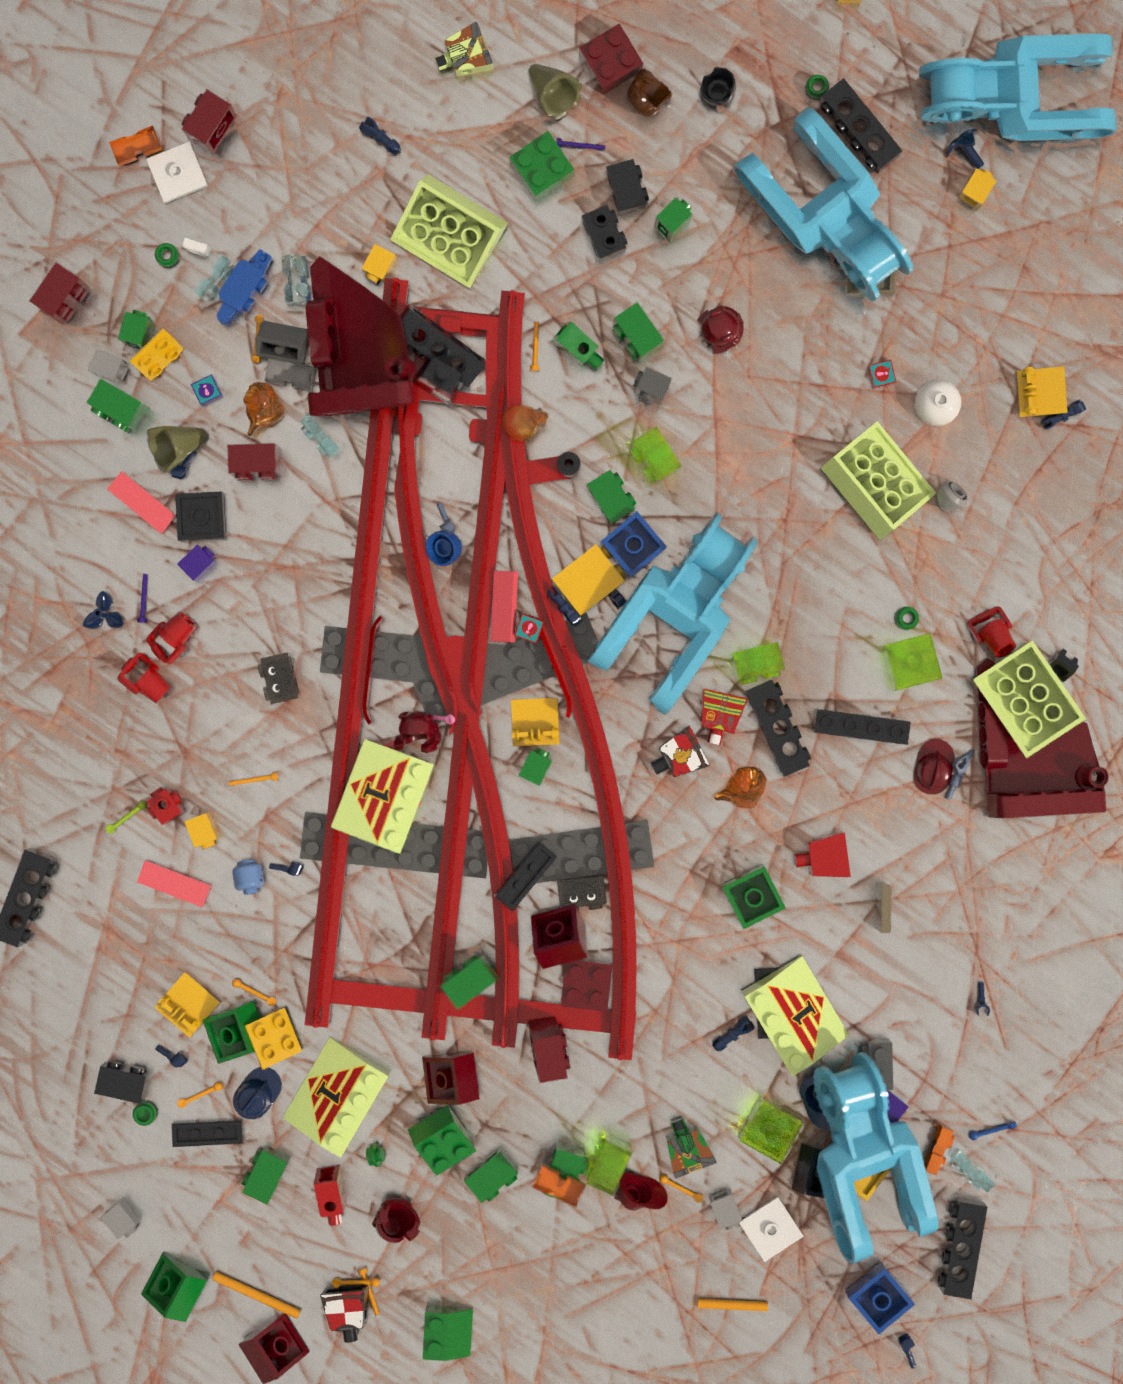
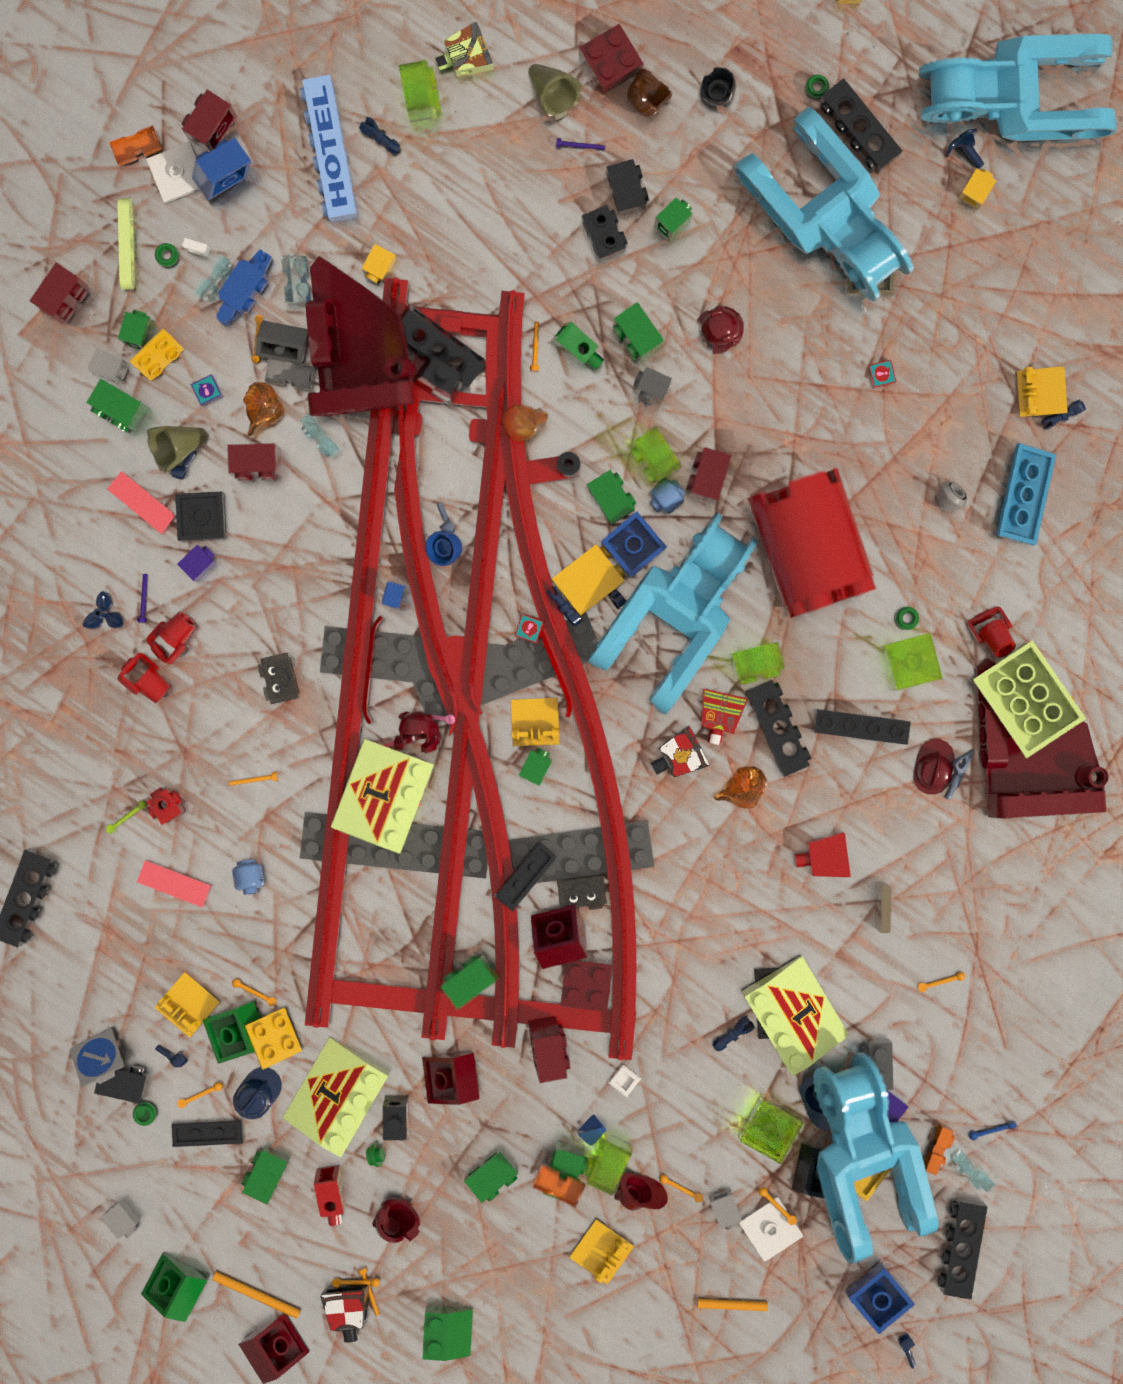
(97, 1058): none -> piece
(126, 243): none -> yellowish green beam
(202, 831): yellow brick -> none
(220, 168): none -> blue brick
(294, 869): dark blue hand -> none
(329, 148): none -> light blue brick
(393, 594): none -> blue slope
(396, 1117): none -> black torso
(418, 92): none -> clear neon green brick
(441, 1140): green brick -> none
(448, 230): yellowish green slope -> none
(504, 606): coral tile -> none
(541, 166): green brick -> none
(592, 1130): none -> blue slope
(601, 1252): none -> yellow hinge
(624, 1080): none -> white tile
(667, 496): none -> medium blue head
(688, 1149): torso -> none
(709, 475): none -> dark red brick
(753, 896): green brick -> none
(791, 1219): none -> light orange hinge
(812, 542): none -> red brick
(878, 480): yellowish green slope -> none
(922, 987): none -> light orange hinge
(937, 403): white cylinder -> none
(981, 1000): dark blue hand -> none
(1026, 494): none -> dark azure slope
(1063, 666): black tile -> none

